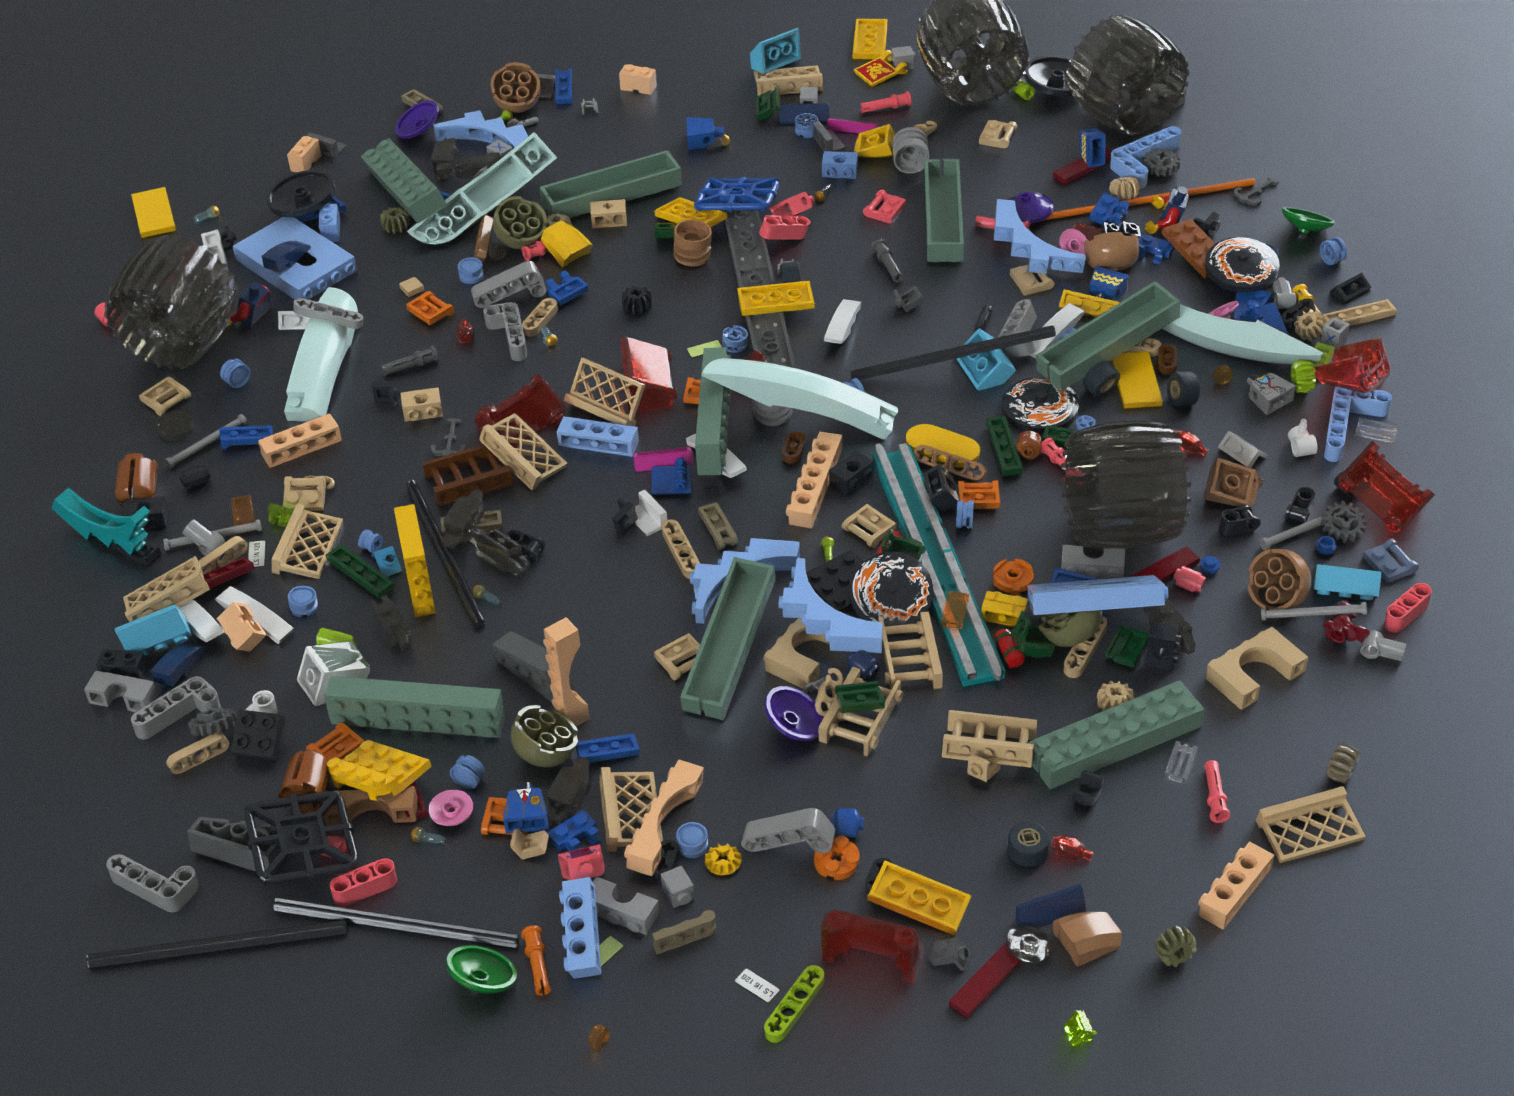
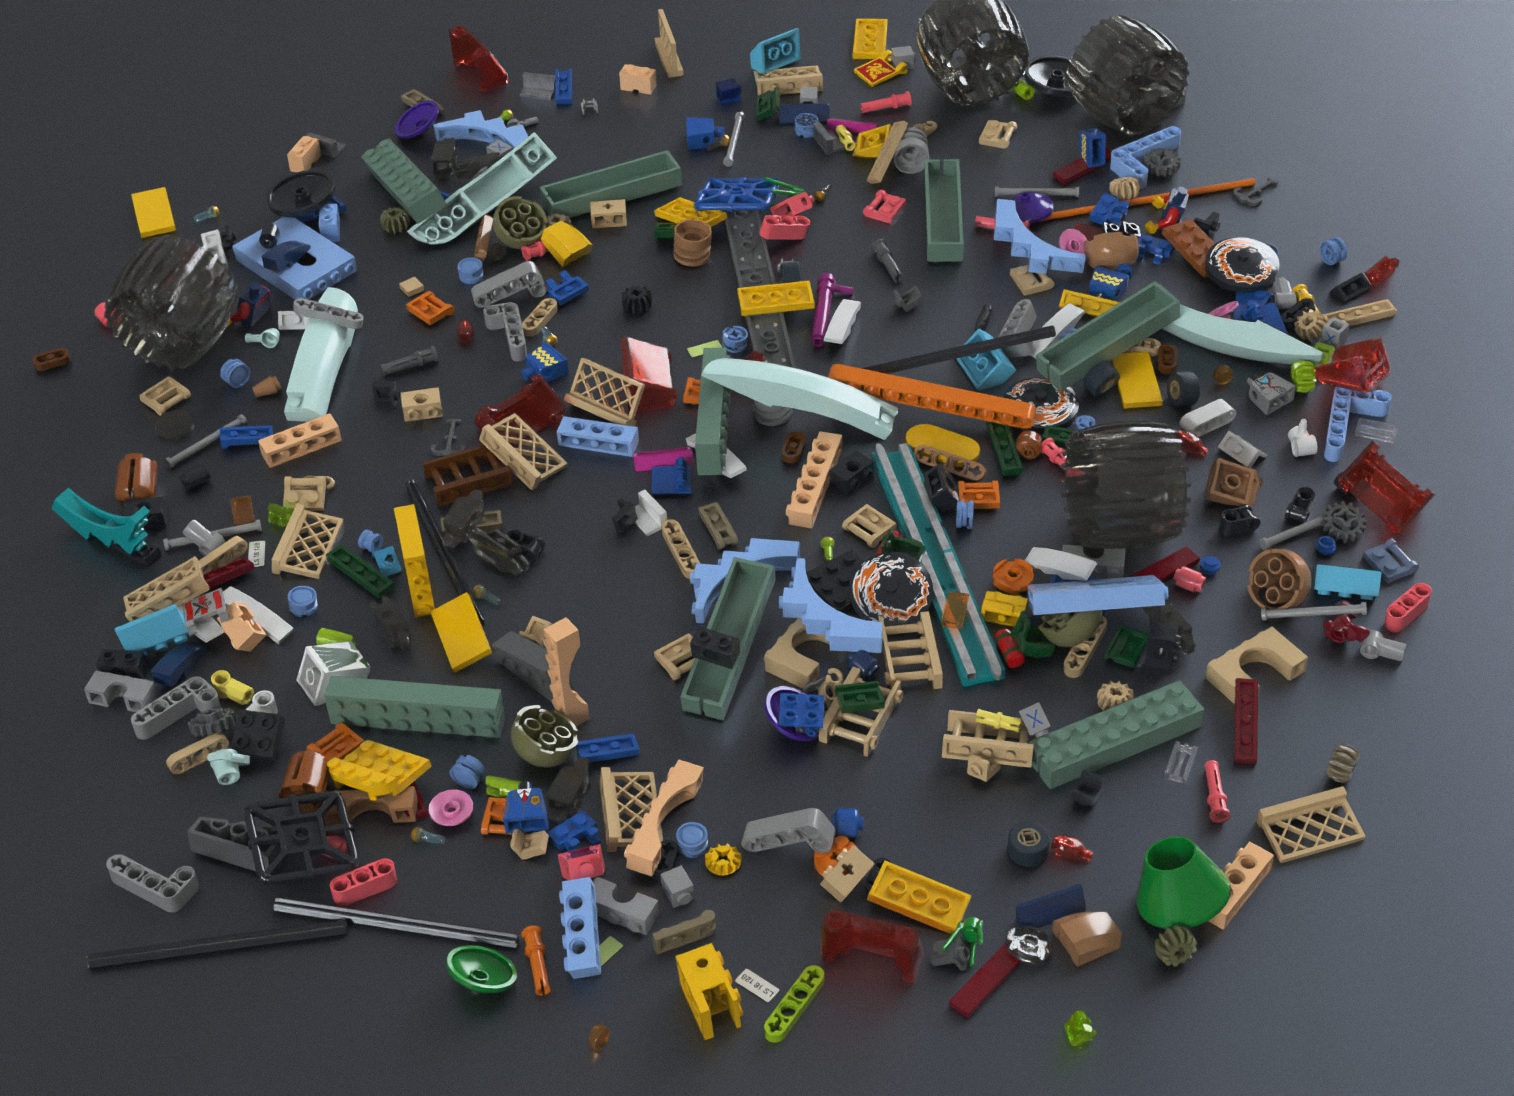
(51, 359): none -> reddish brown plate
(203, 608): none -> light grey flag
(227, 764): none -> light aqua piece
(231, 688): none -> light yellow piece
(267, 386): none -> medium nougat cone
(268, 338): none -> light aqua bar
(269, 236): none -> black brick
(461, 632): none -> yellow tile
(471, 51): none -> clear red windscreen
(500, 786): none -> lime hinge
(515, 87): medium nougat cylinder -> none
(535, 630): none -> tan bracket
(547, 362): none -> blue torso
(667, 48): none -> tan fence
(708, 987): none -> yellow torso
(715, 647): none -> black brick
(728, 91): none -> clear blue brick
(728, 160): none -> light grey bar
(793, 190): none -> green plant
(802, 711): none -> blue hinge
(825, 292): none -> magenta cylinder
(839, 164): medium blue brick -> none
(839, 884): none -> tan brick
(845, 137): none -> light yellow pin
(887, 152): none -> tan tile
(936, 396): none -> orange beam
(971, 931): none -> green plant
(998, 720): none -> light yellow pin
(1035, 720): none -> light grey brick
(1046, 191): none -> light grey bar
(1061, 563): none -> white slope
(1125, 269): none -> blue plate
(1180, 885): none -> green cone
(1208, 417): none -> white beam
(1246, 721): none -> dark red tile
(1307, 220): green dish -> none
(1381, 270): none -> clear red hinge

